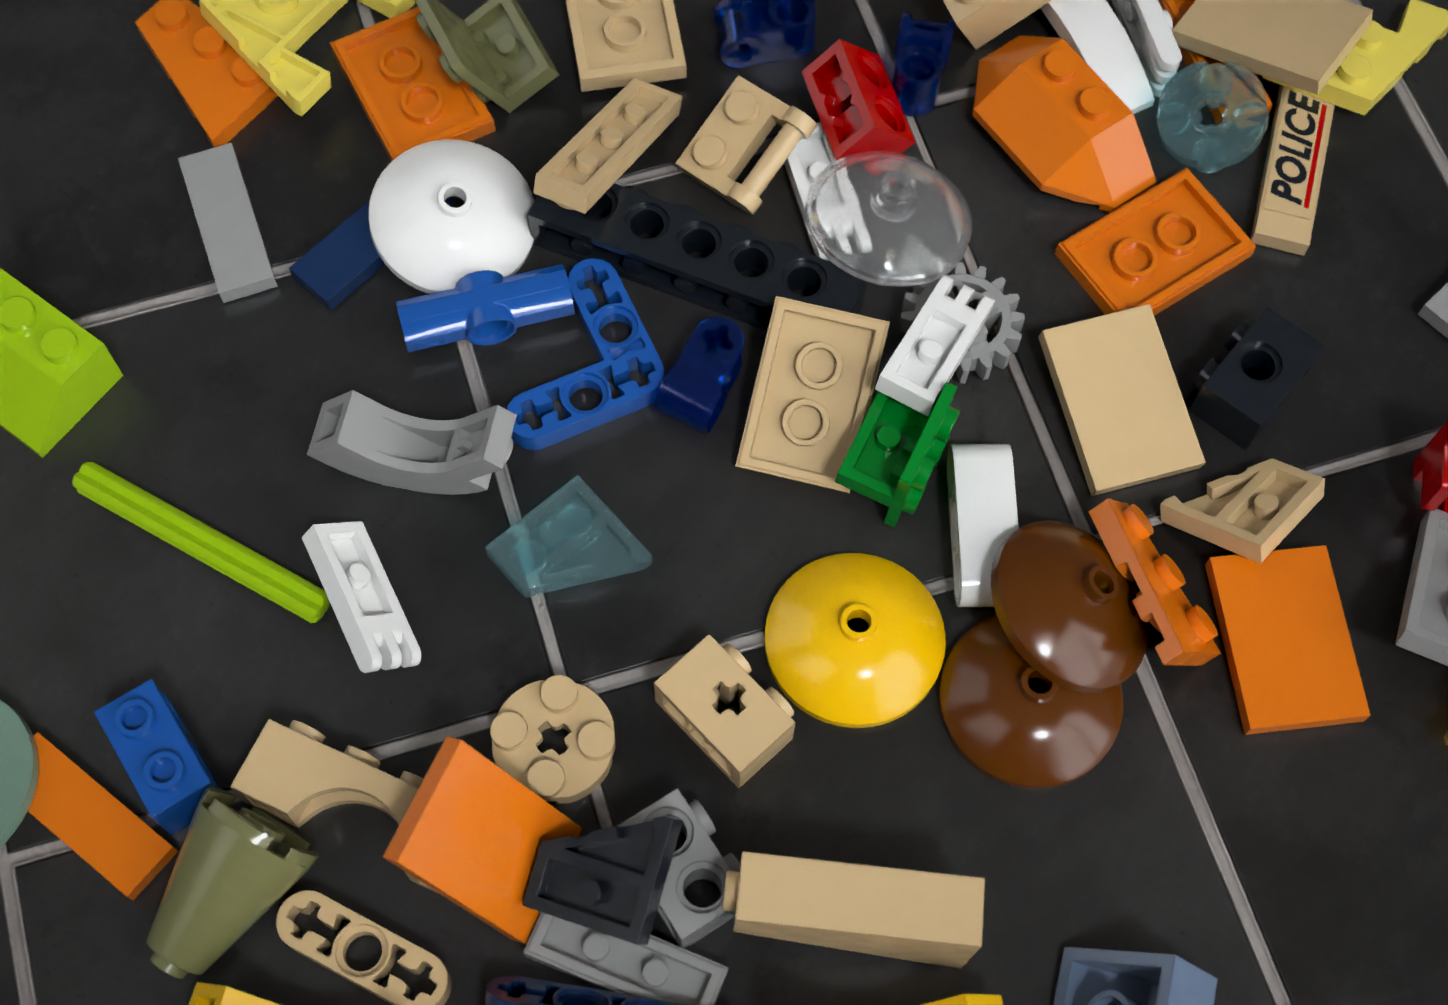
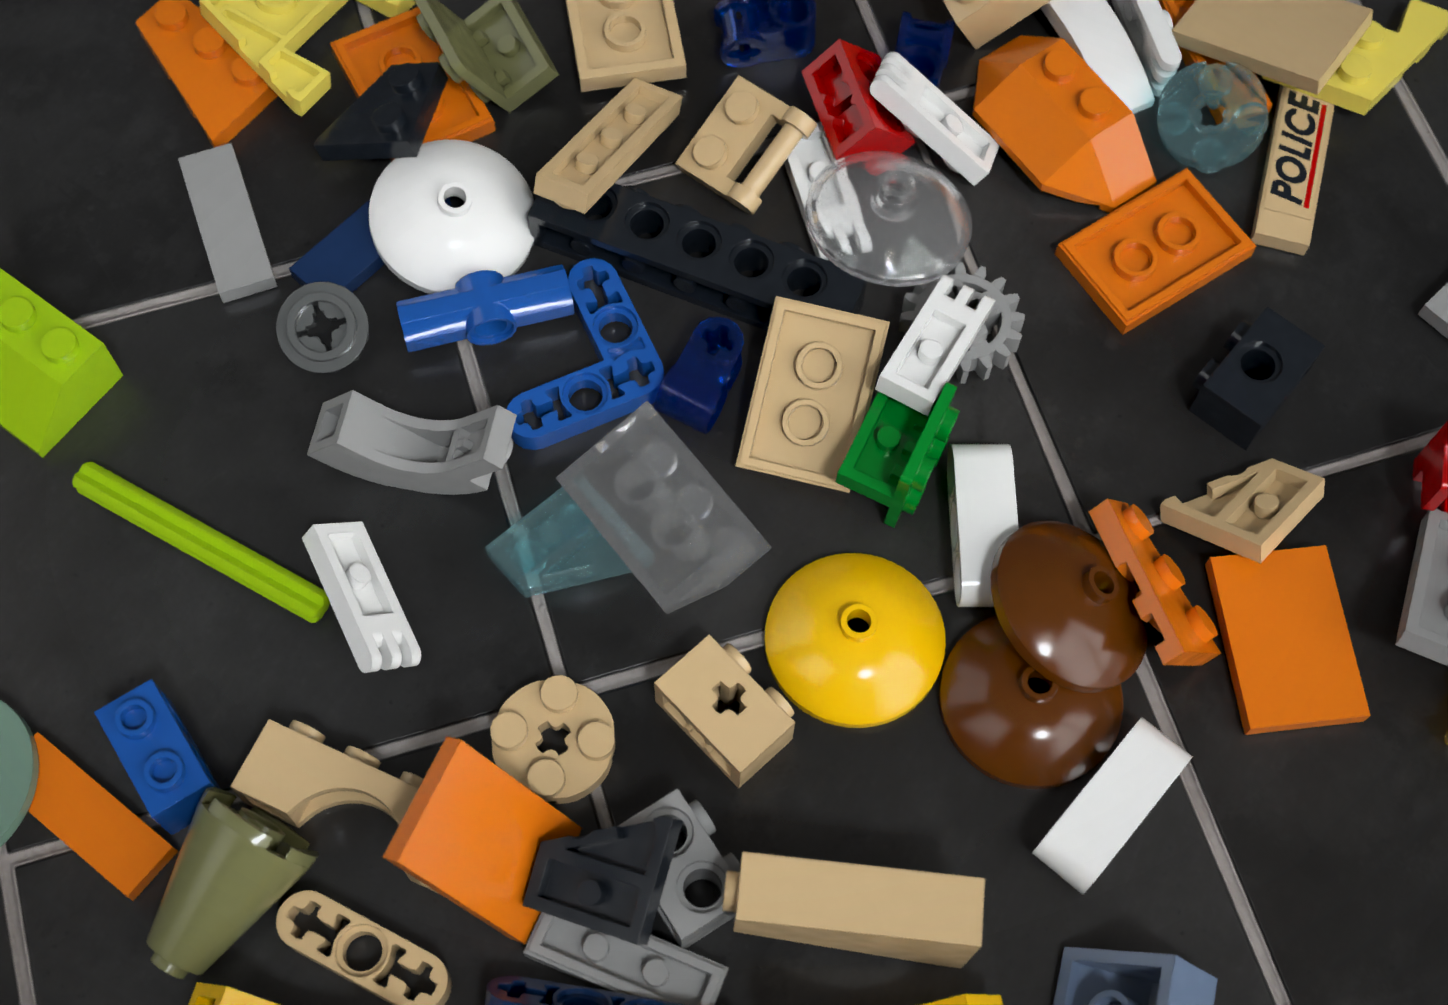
(299, 315): none -> dark grey gear
(388, 116): none -> black wing
(662, 511): none -> clear slope
(934, 118): none -> white hinge
(1112, 805): none -> white beam
(1121, 400): tan tile -> none

